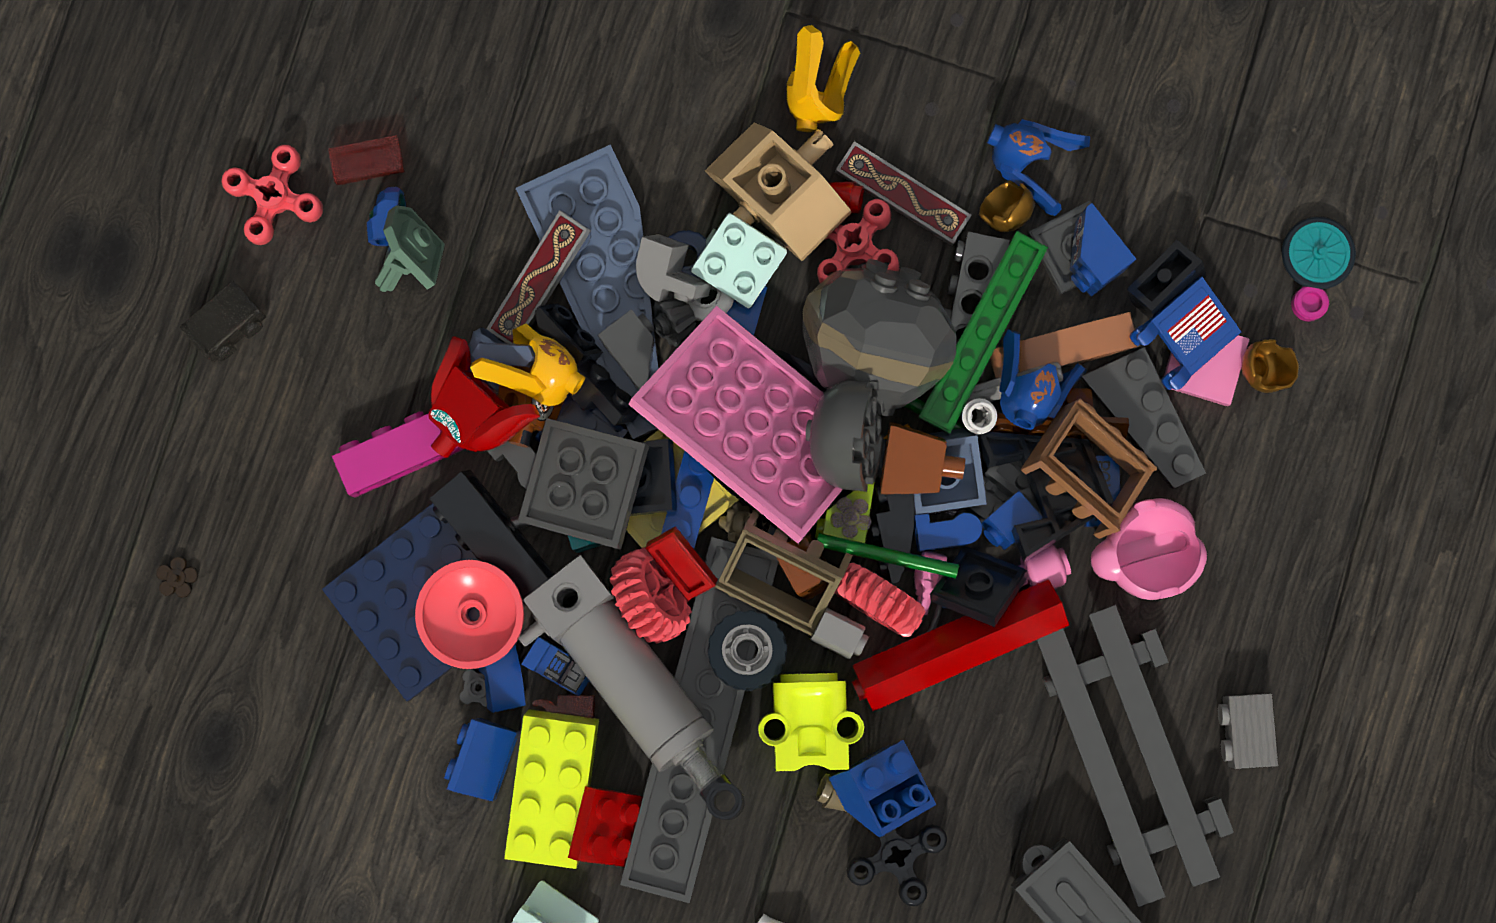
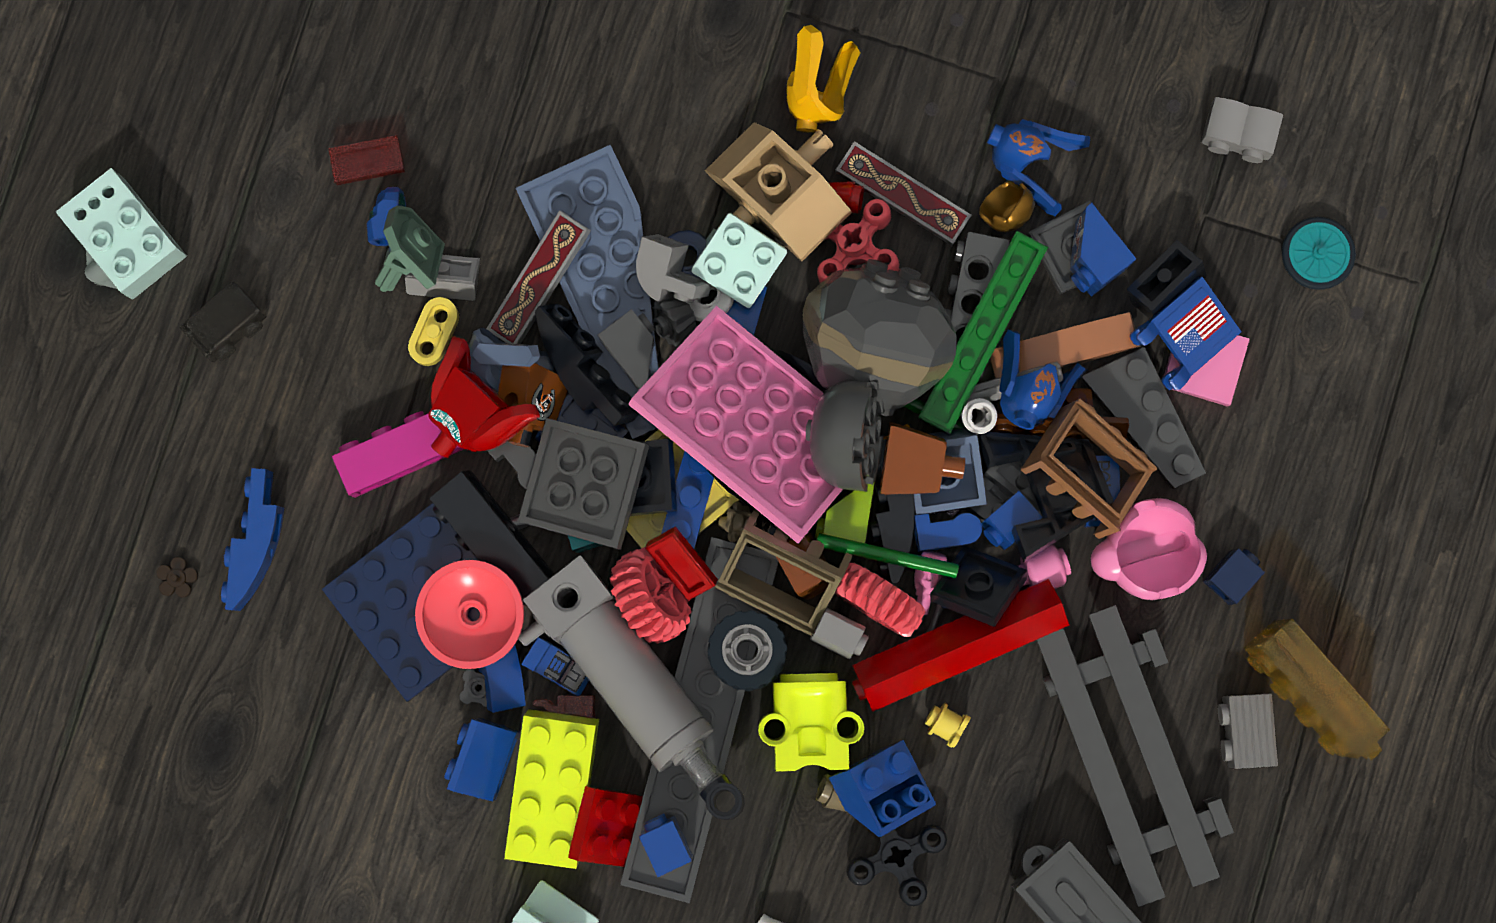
(120, 236): none -> light aqua piece
(252, 557): none -> blue slope
(274, 182): coral gear -> none
(430, 331): none -> light yellow plate
(455, 279): none -> light grey slope
(550, 378): yellow piece -> none
(665, 844): none -> blue brick
(851, 516): plant -> none
(946, 724): none -> light yellow brick
(1234, 575): none -> dark blue brick
(1241, 129): none -> light grey brick
(1269, 366): pearl gold hair -> none
(1309, 303): dark pink tile -> none
(1316, 690): none -> clear yellow piece

